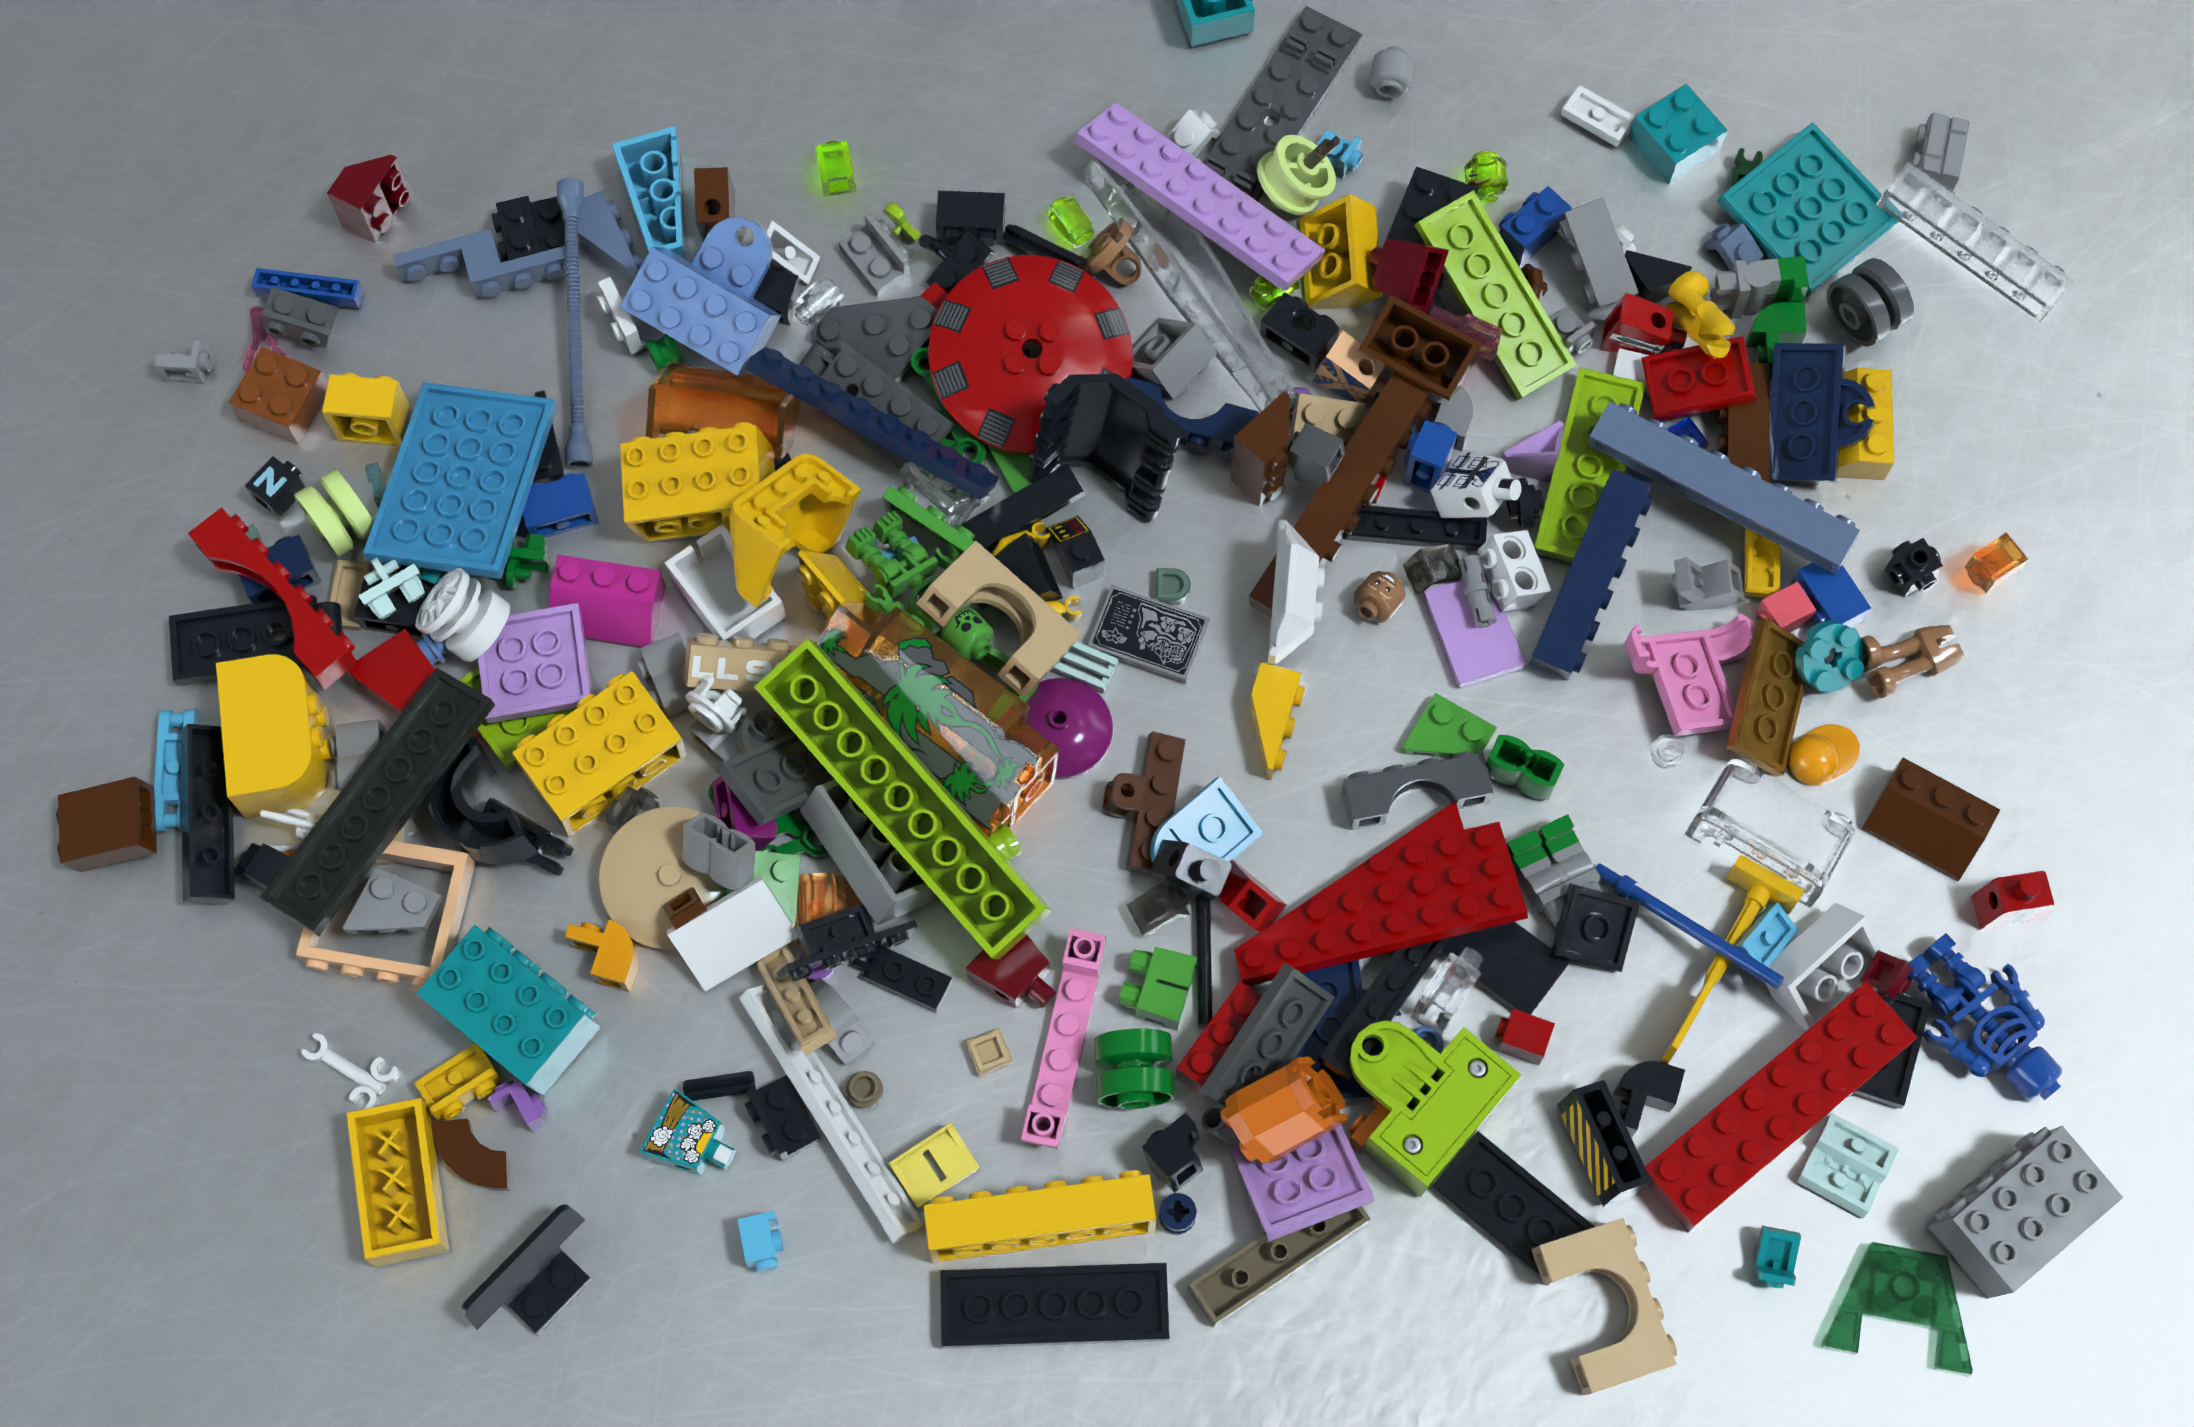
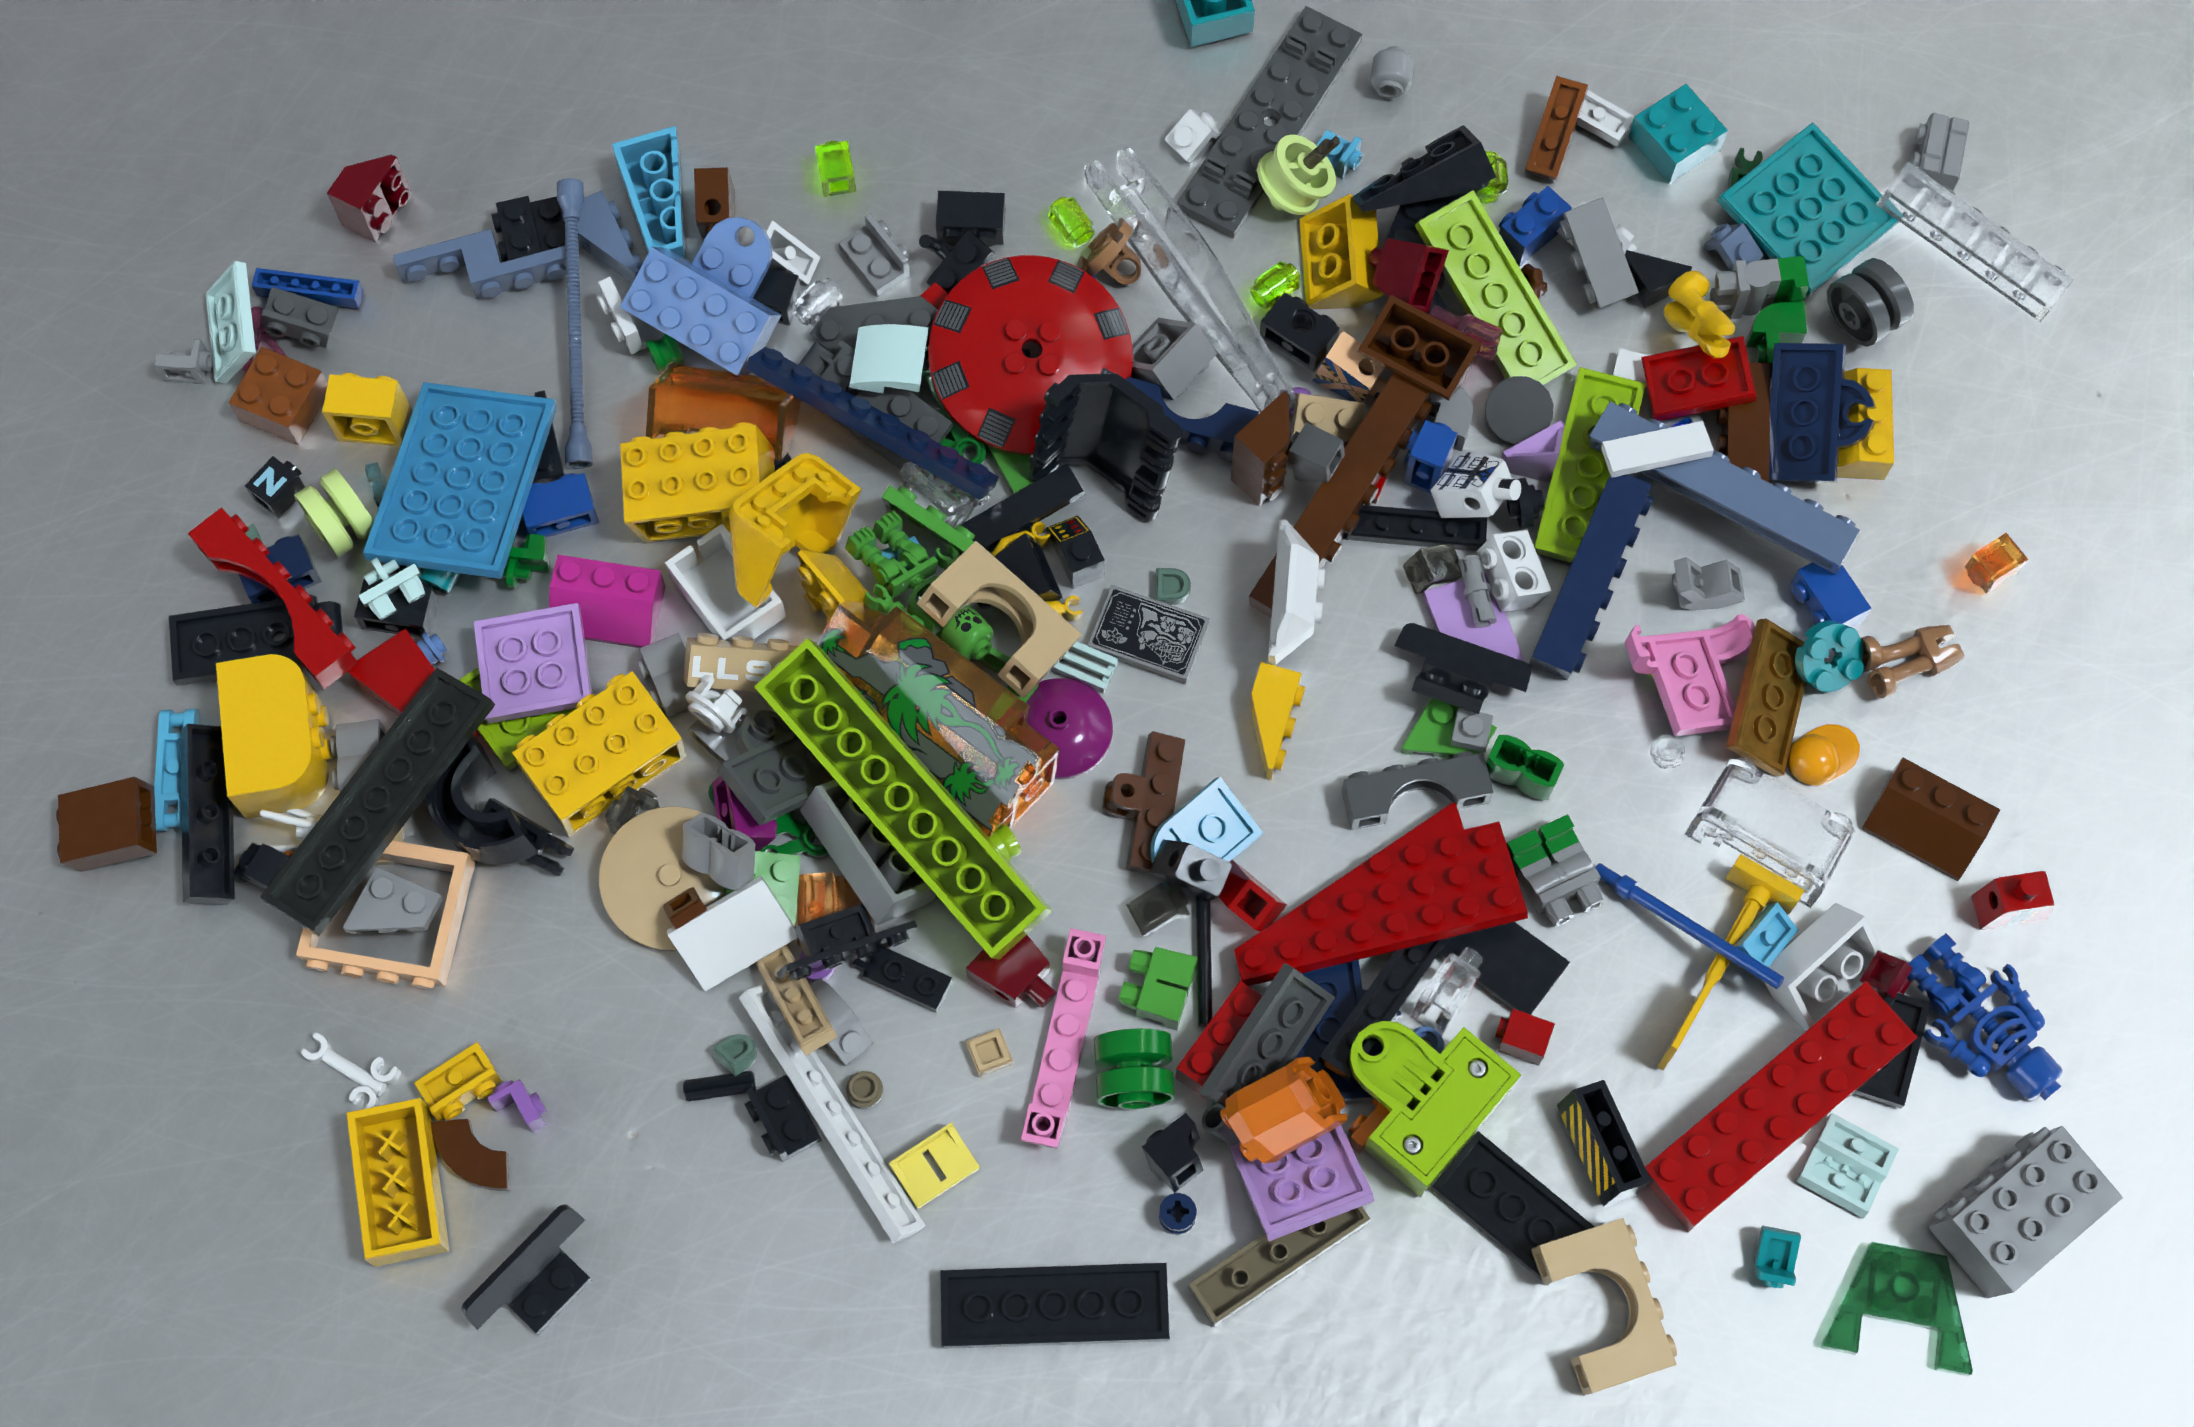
(230, 322): none -> light aqua tile
(347, 587): tan tile -> none
(463, 615): white wheel -> none
(510, 1008): teal brick -> none
(615, 953): light orange brick -> none
(686, 1137): torso -> none
(735, 1053): none -> sand green tile
(760, 1241): medium azure brick -> none
(888, 357): none -> light aqua slope
(903, 227): lime piece -> none
(1039, 246): black axle -> none
(1040, 1217): yellow brick -> none
(1200, 196): lavender plate -> none
(1379, 596): medium nougat head -> none
(1450, 168): none -> black wedge
(1459, 669): none -> black plate
(1471, 730): none -> light grey plate
(1518, 409): none -> dark grey tile
(1556, 128): none -> dark orange plate
(1573, 330): light grey bracket -> none
(1595, 927): black tile -> none
(1640, 327): red torso -> none
(1647, 1084): black brick -> none
(1657, 449): none -> white tile
(1760, 566): yellow plate -> none
(1787, 608): coral brick -> none
(1914, 566): black brick -> none

